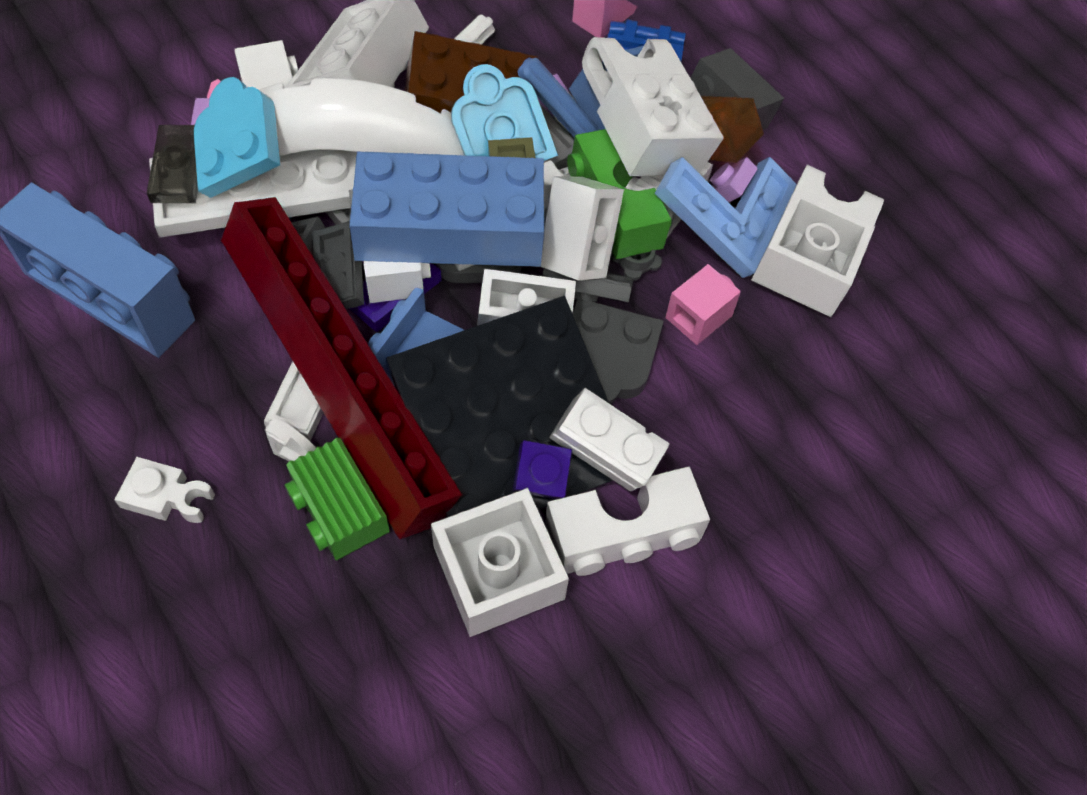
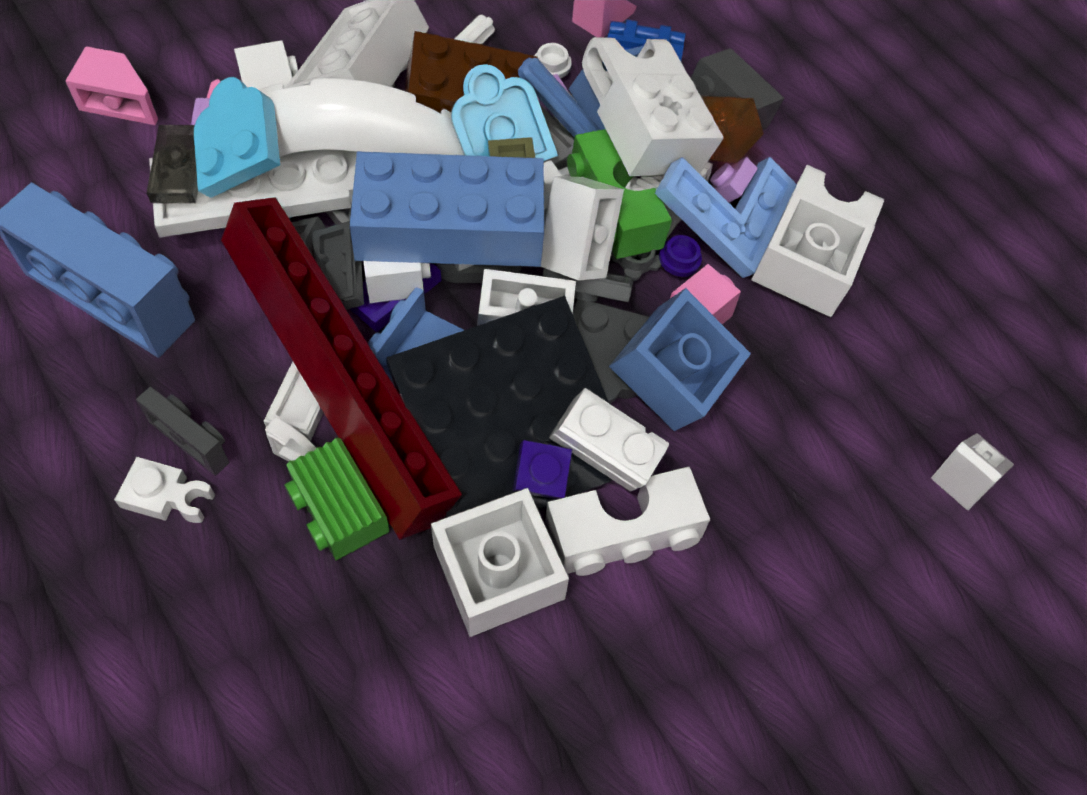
(109, 86): none -> bright pink slope
(174, 421): none -> dark grey plate
(555, 59): none -> white plate
(680, 360): none -> medium blue brick
(681, 256): none -> dark purple plate
(971, 470): none -> white slope

